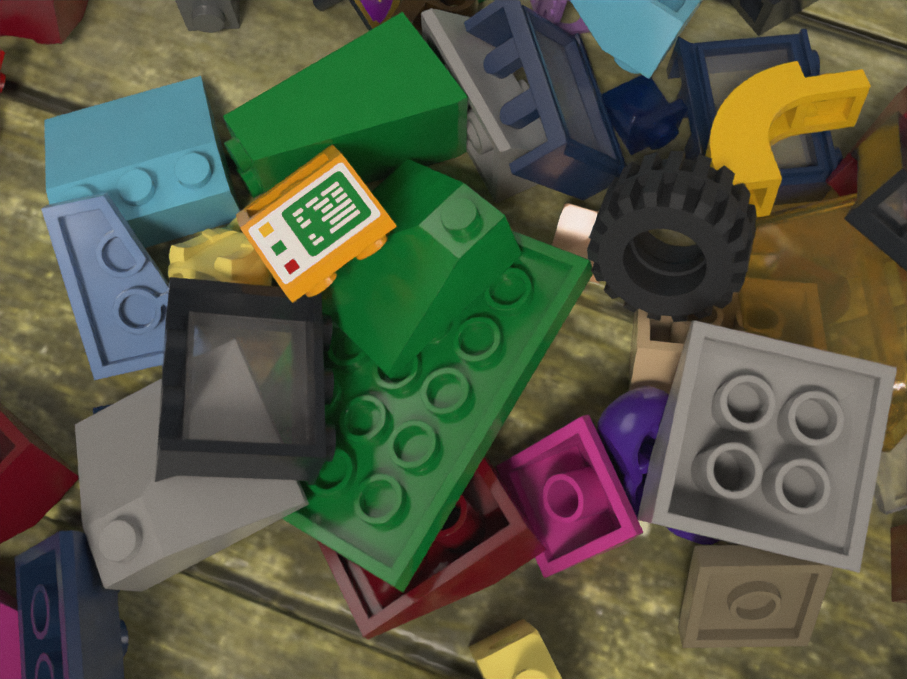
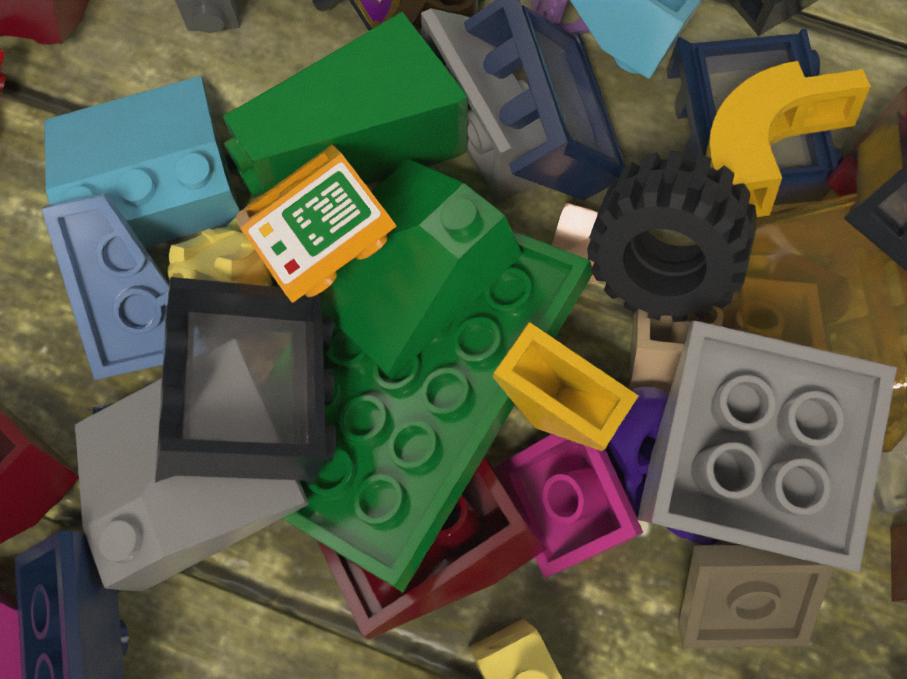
(562, 390): none -> yellow slope
(643, 114): clear blue bracket -> none

